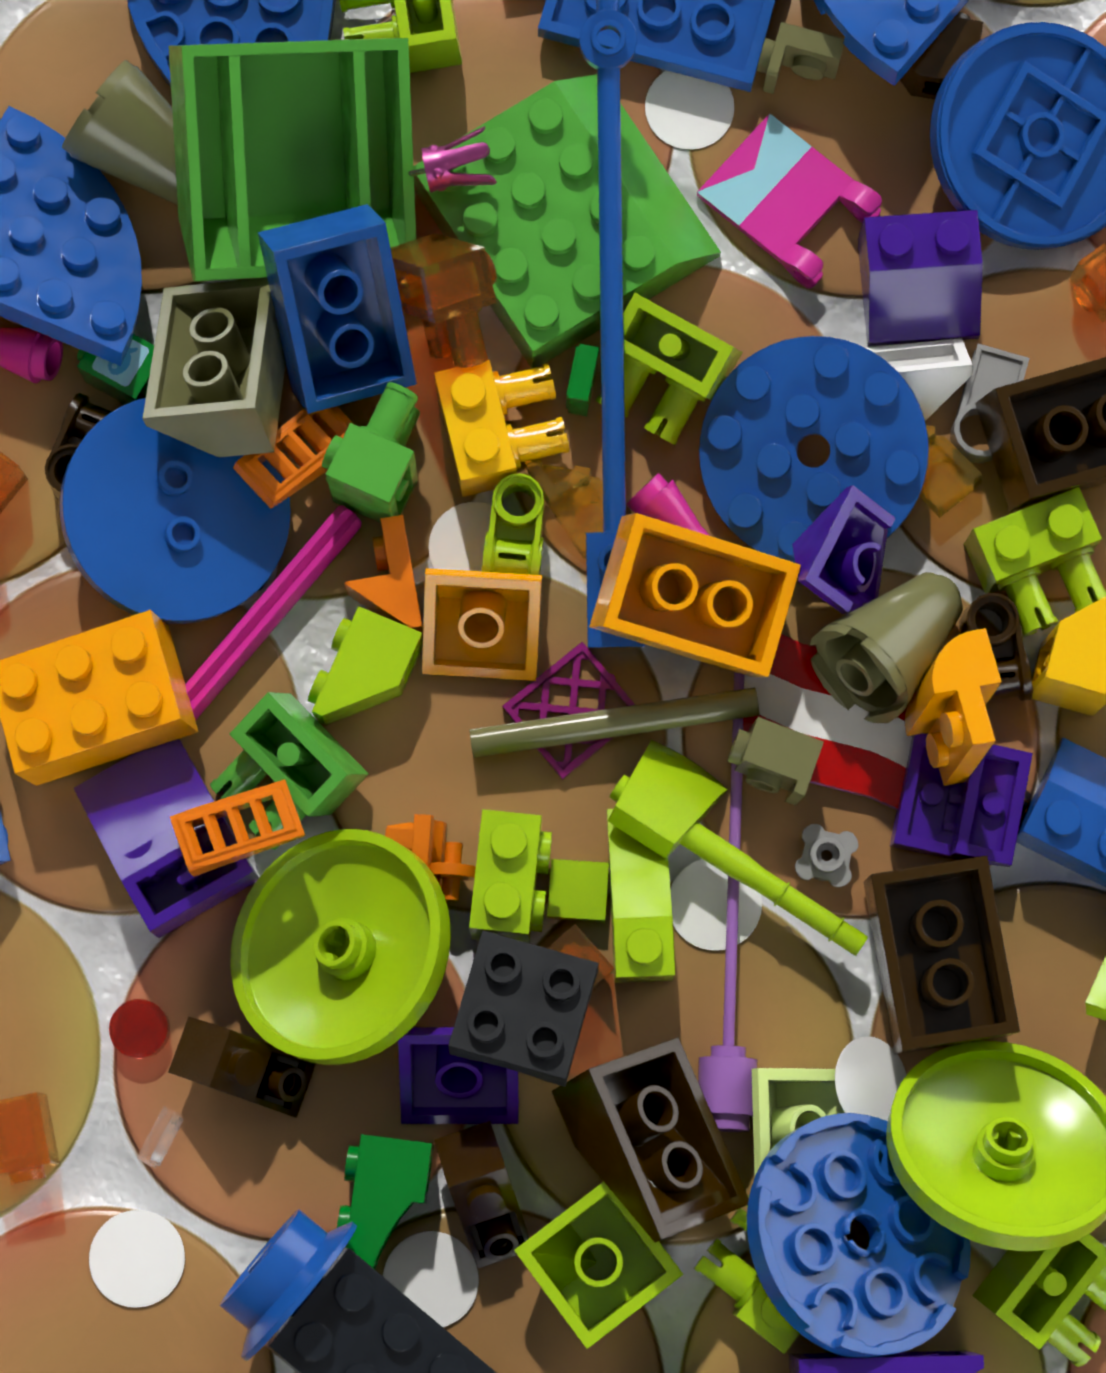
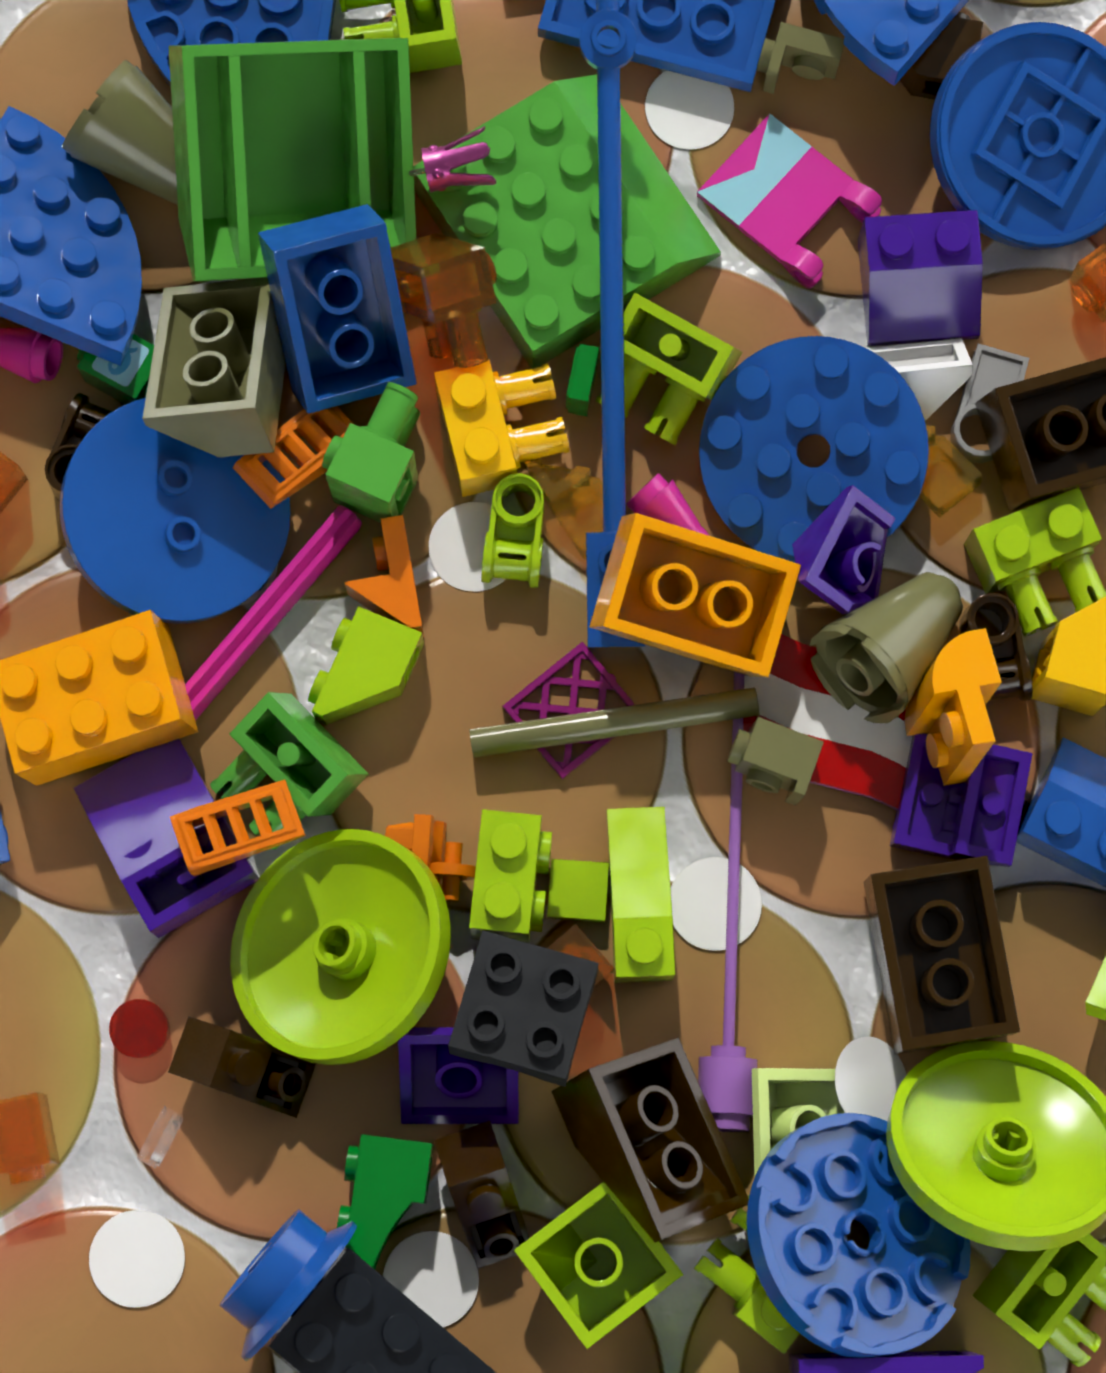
(481, 624): light orange slope -> none
(664, 809): lime piece -> none
(813, 866): light grey plate -> none

